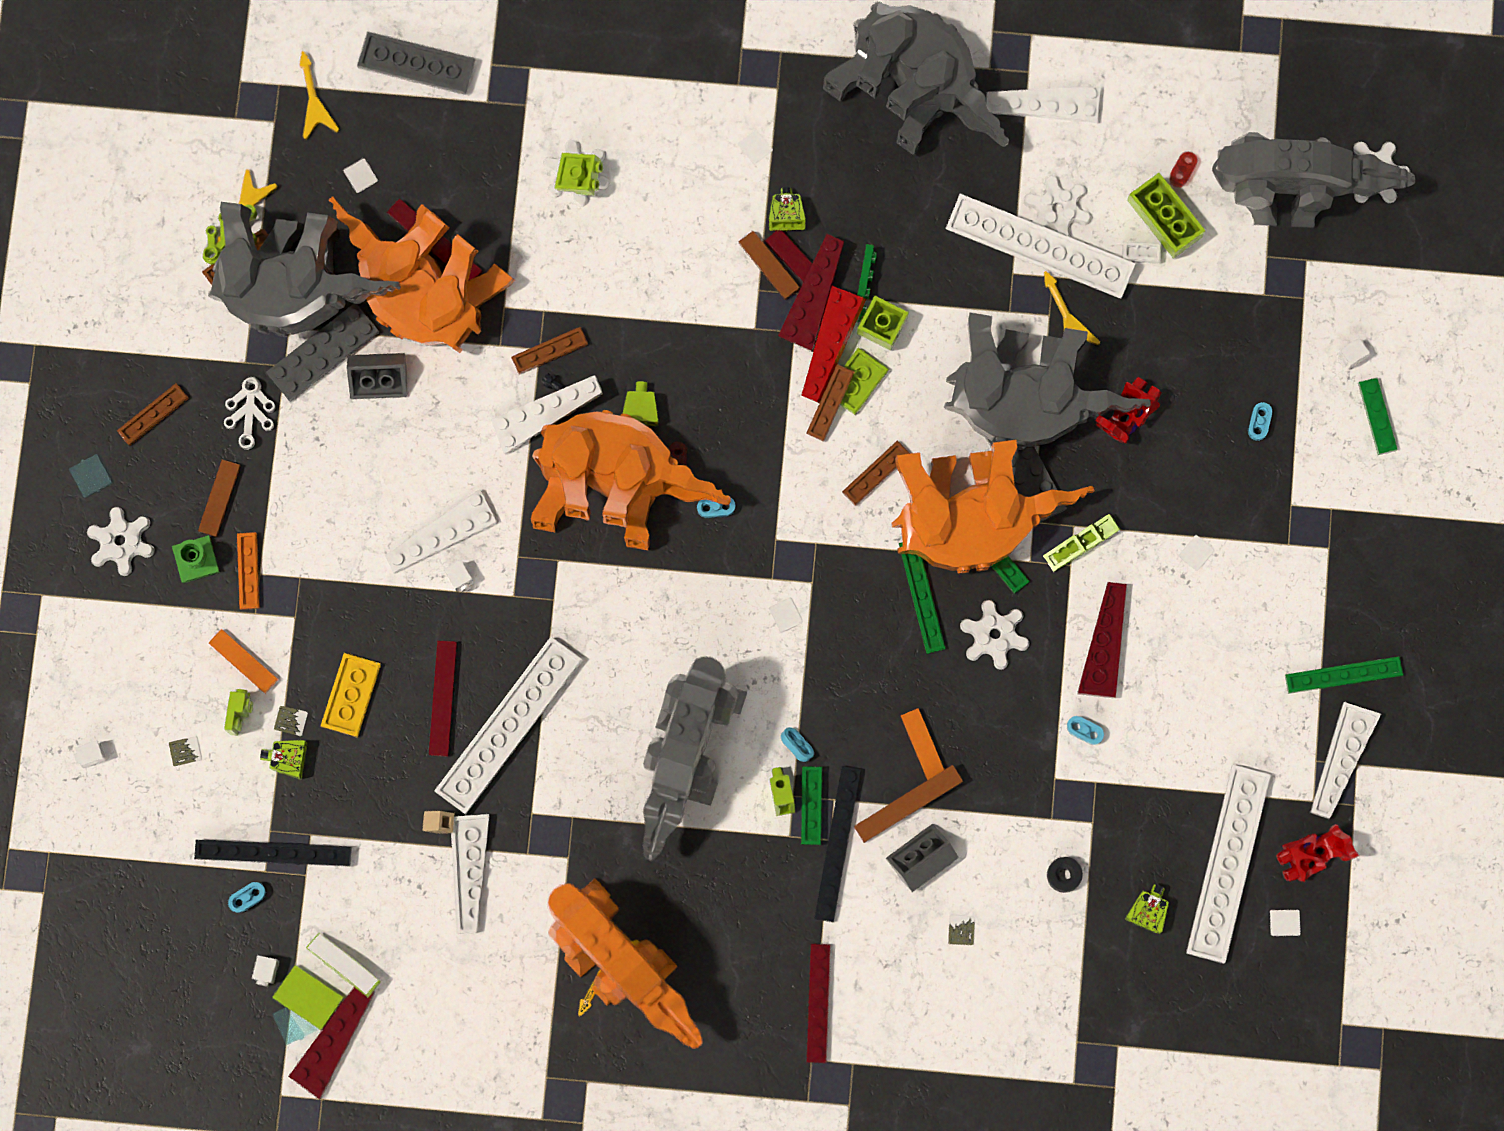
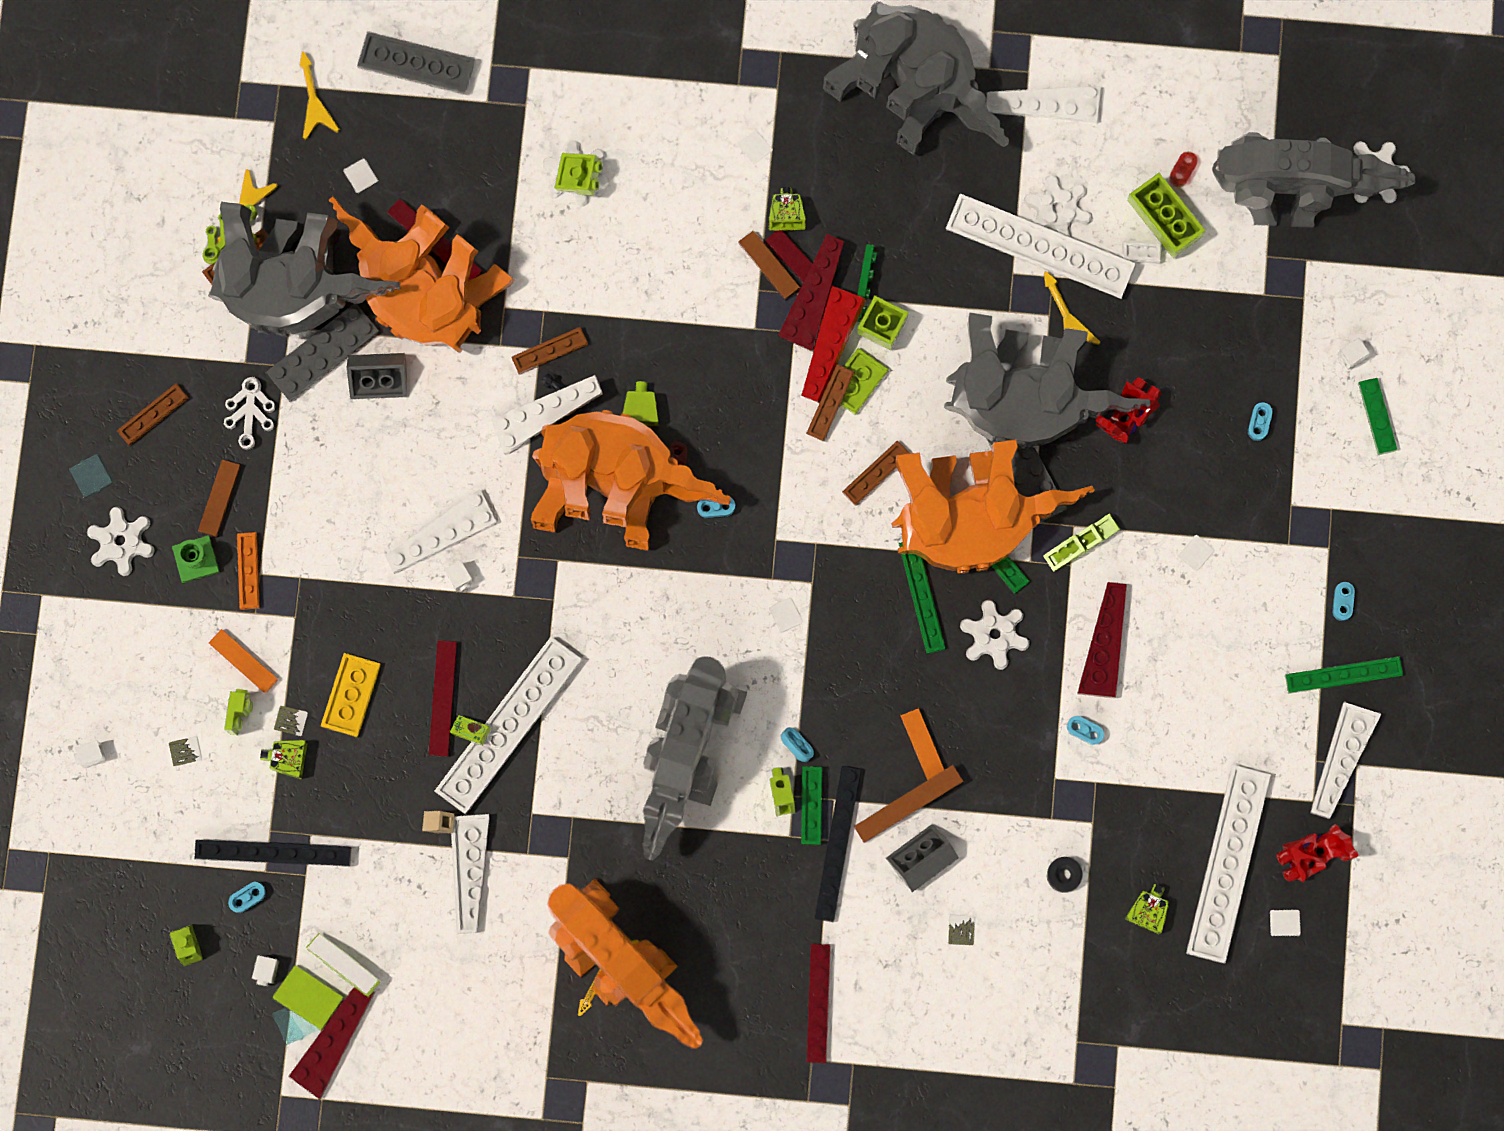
(186, 945): none -> lime torso
(470, 730): none -> lime tile
(1343, 600): none -> medium azure plate

